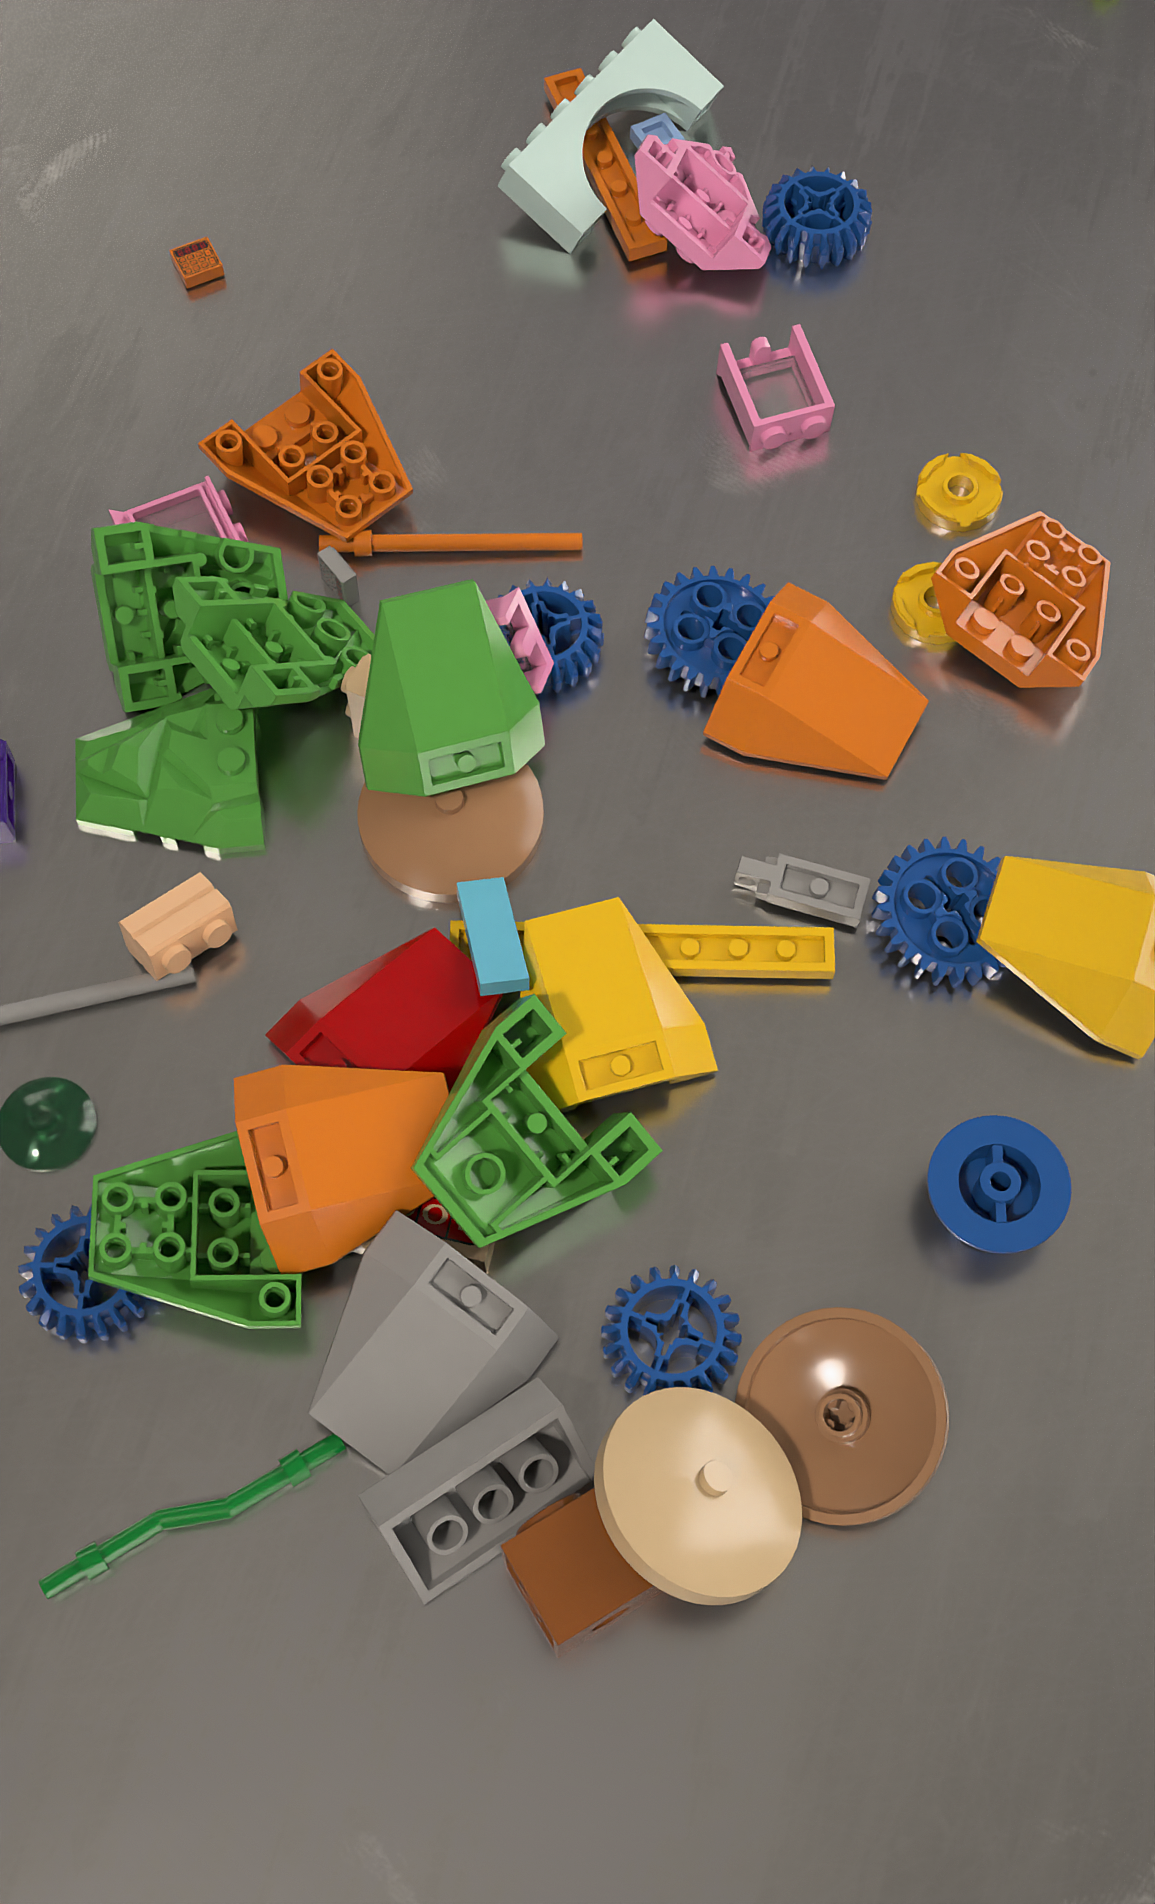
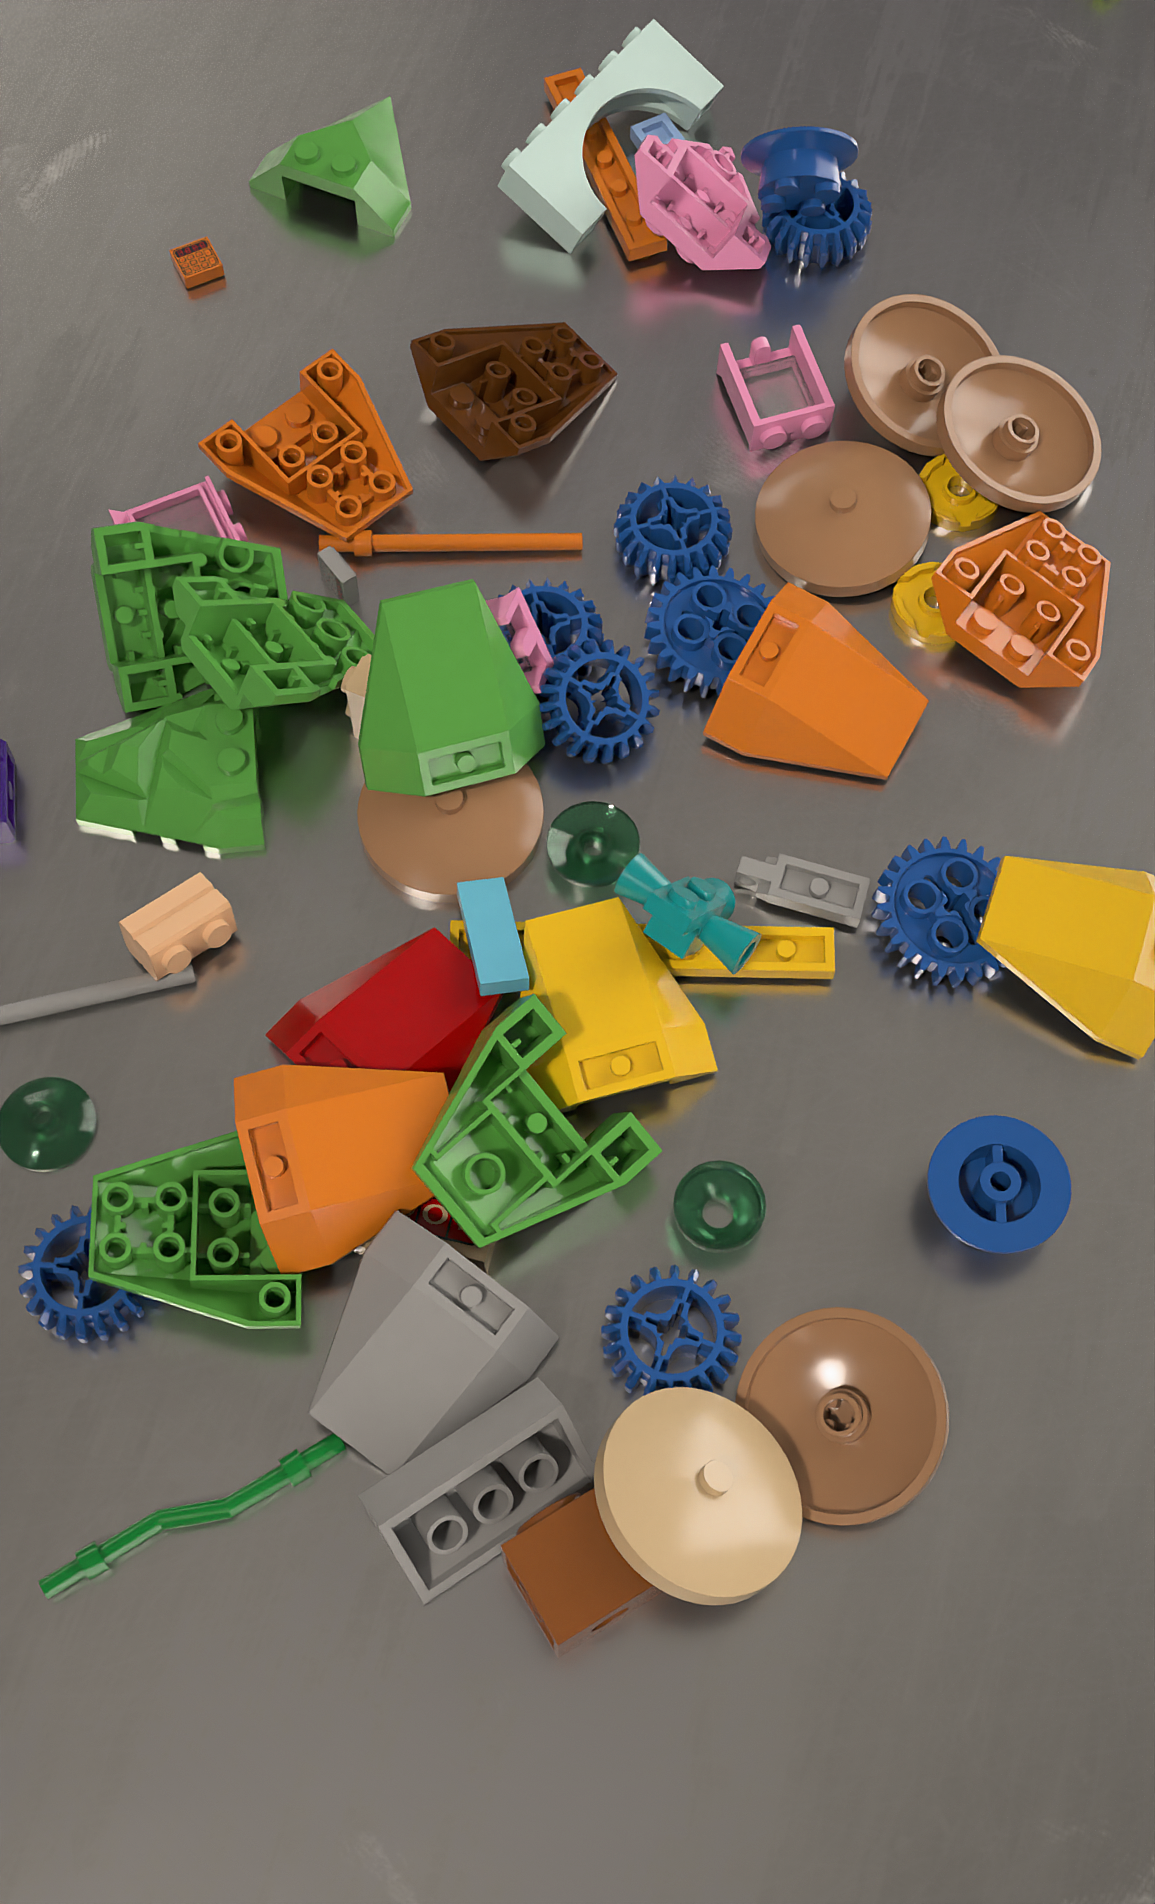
(348, 158): none -> bright green wedge
(508, 383): none -> reddish brown wedge
(590, 826): none -> clear green dish
(616, 709): none -> blue gear
(675, 520): none -> blue gear
(688, 913): none -> teal brick
(725, 1184): none -> clear green piece
(799, 167): none -> blue piece
(842, 518): none -> medium nougat dish
(903, 362): none -> medium nougat dish
(1018, 434): none -> medium nougat dish

